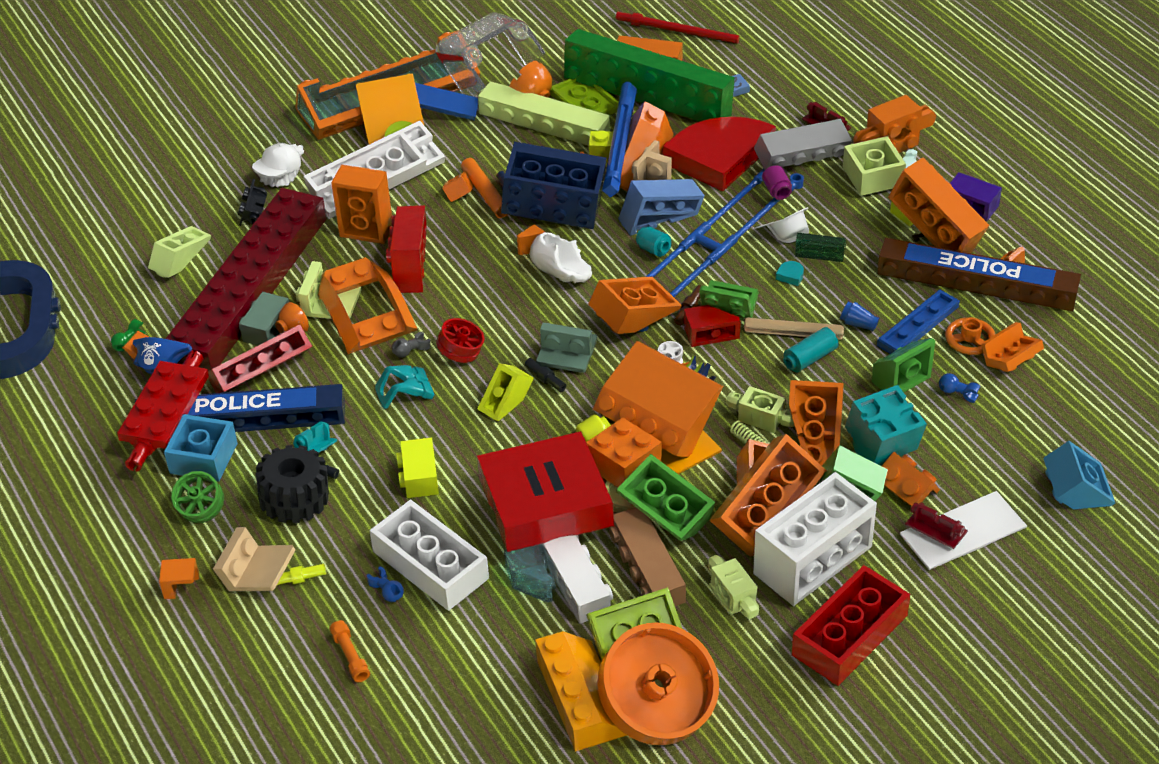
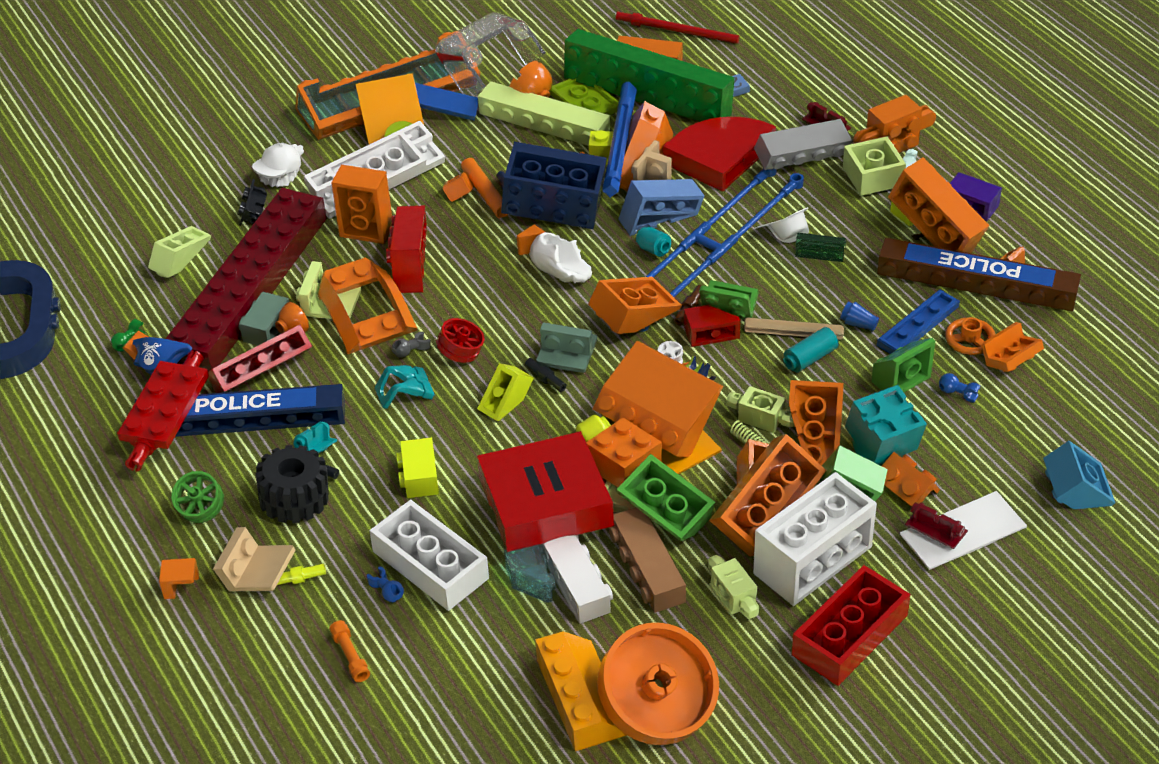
(201, 446): dark azure brick -> none
(615, 620): lime tile -> none
(777, 182): magenta brick -> none
(790, 272): teal tile -> none

